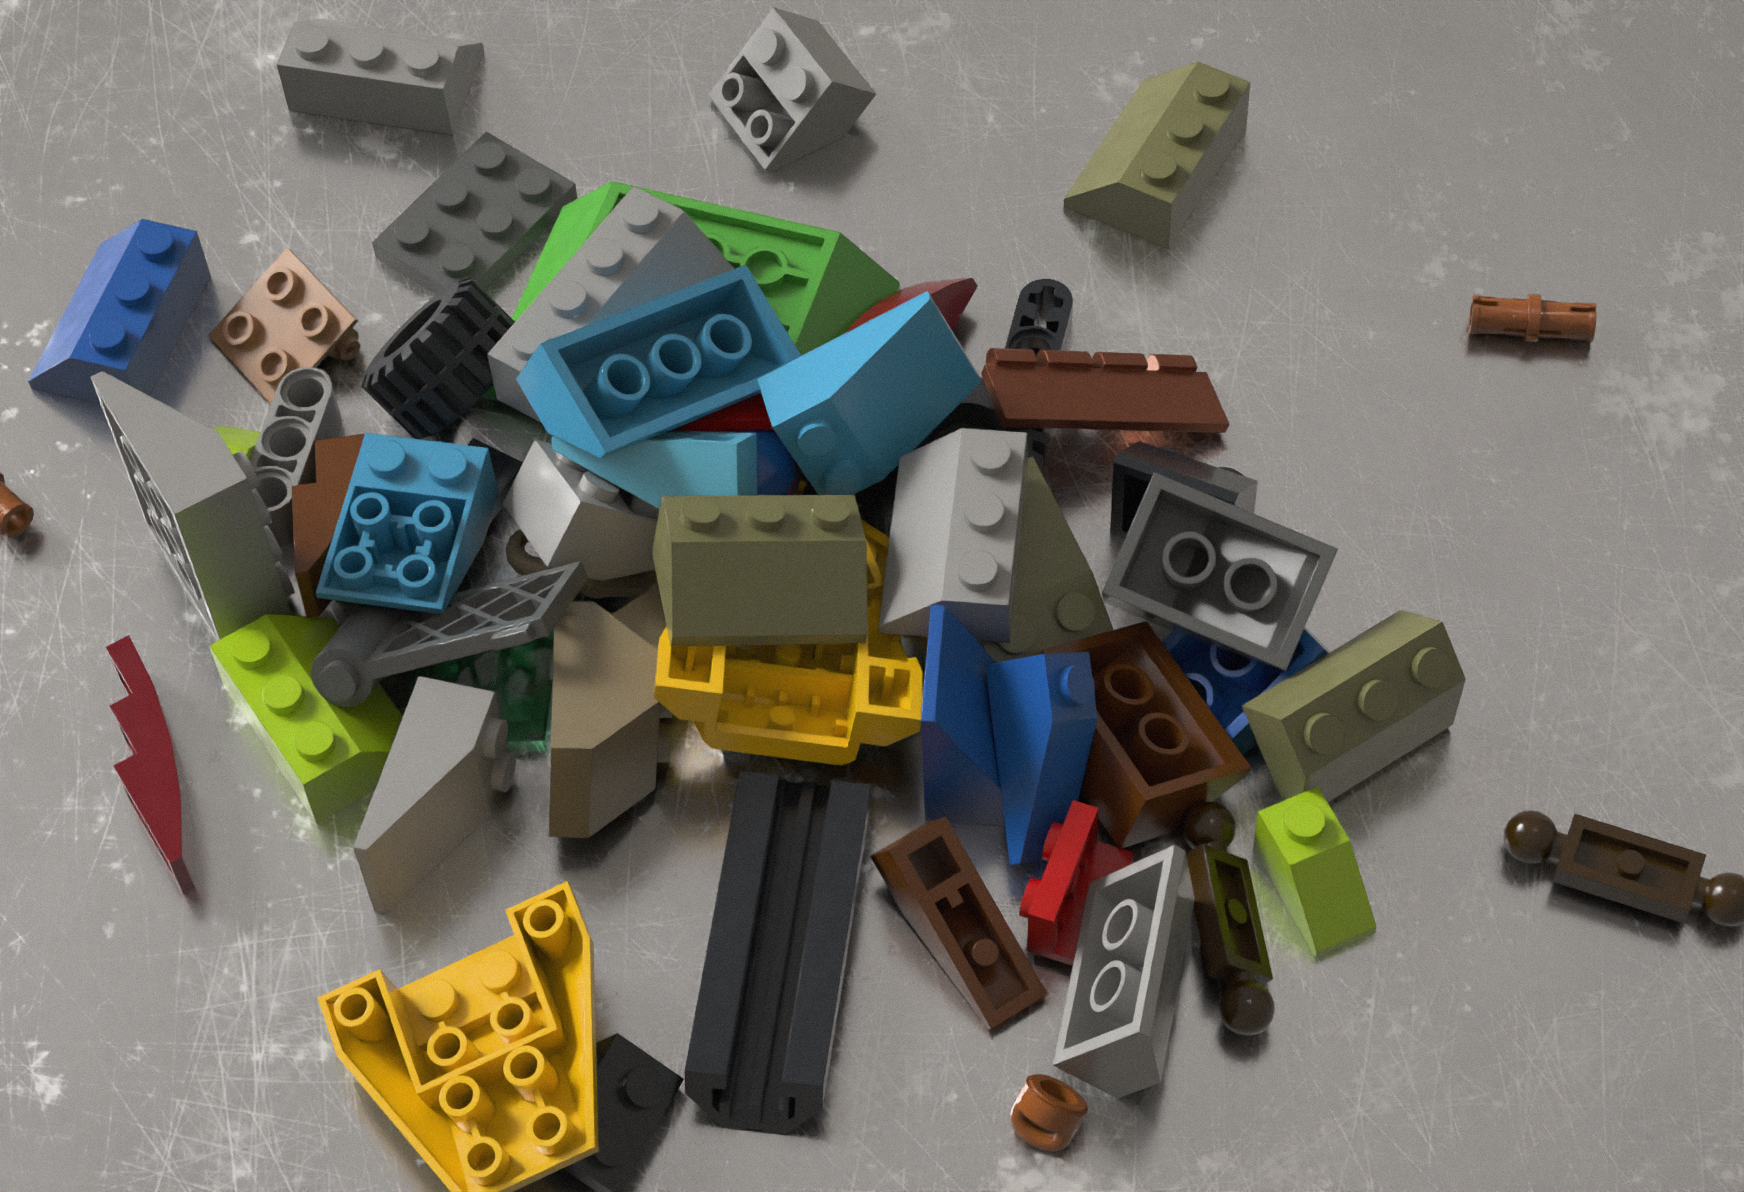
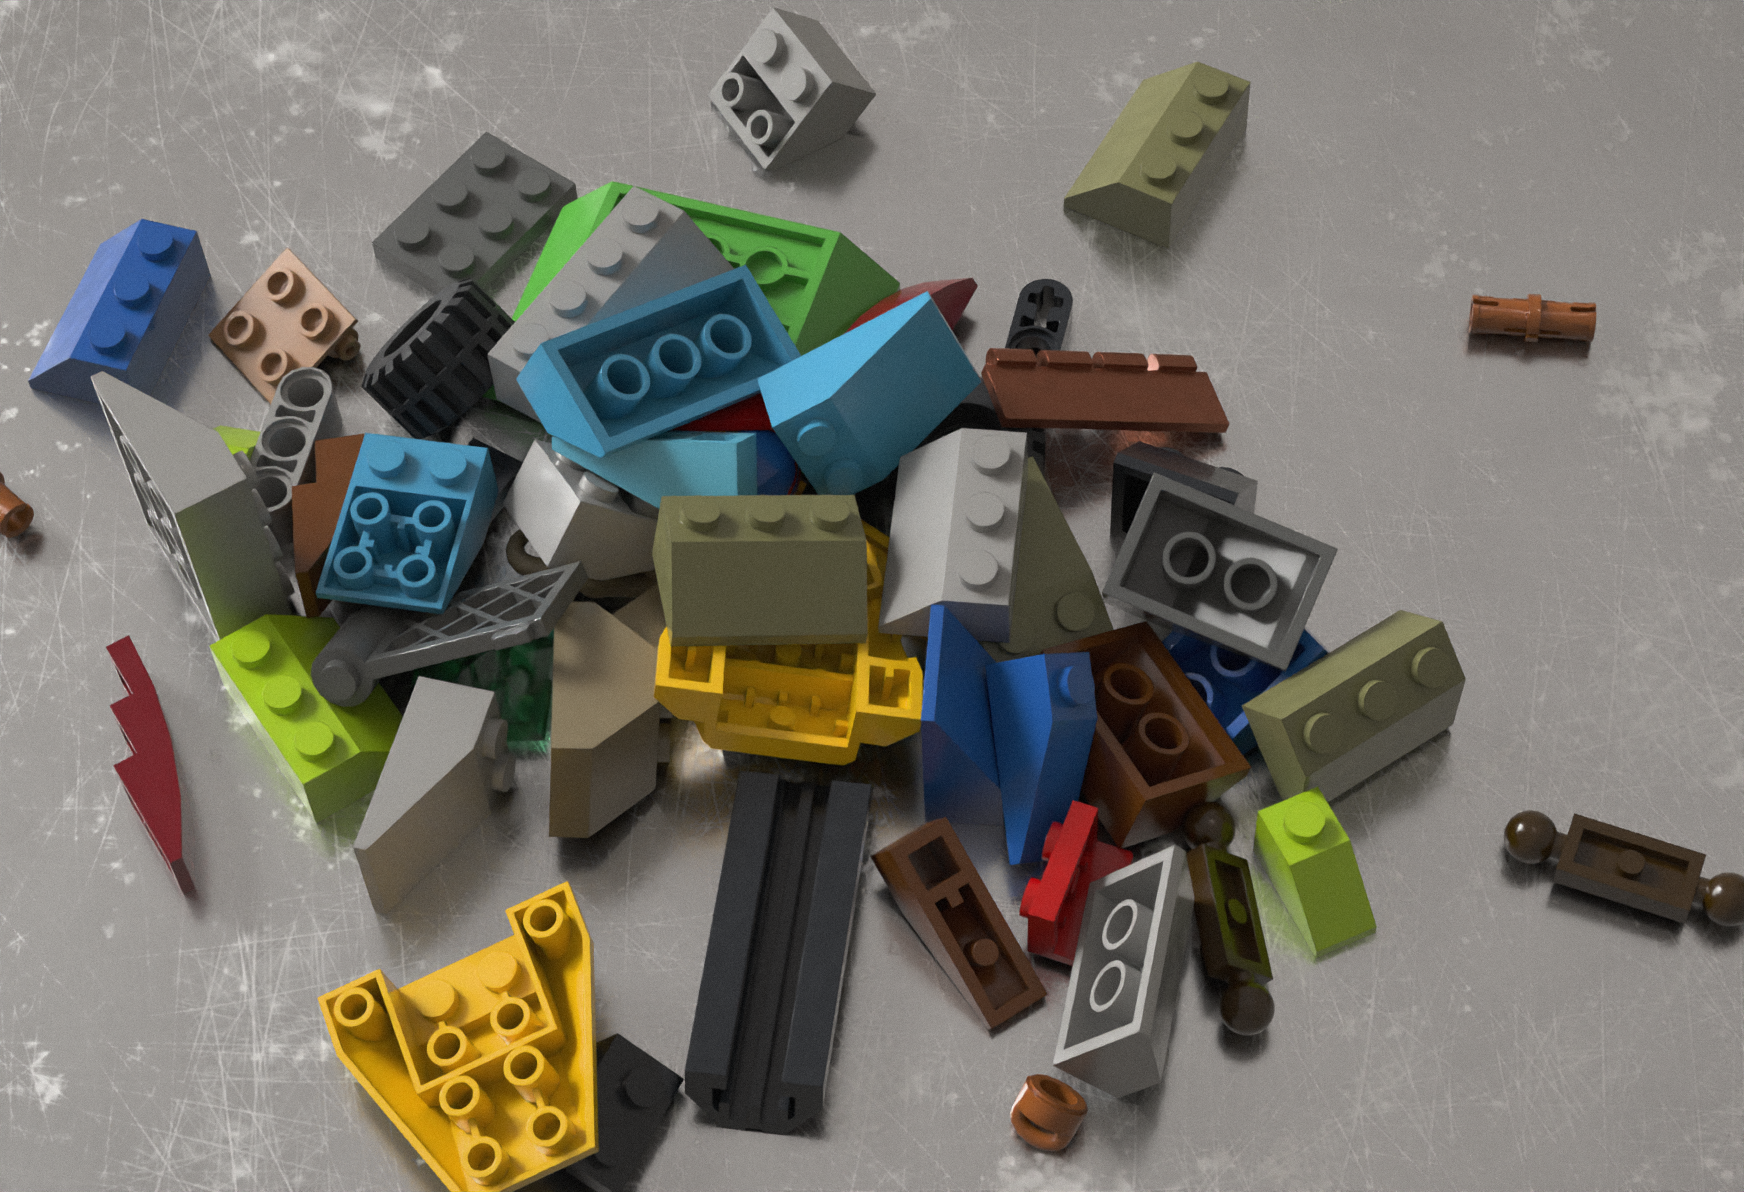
(377, 74): light grey slope -> none

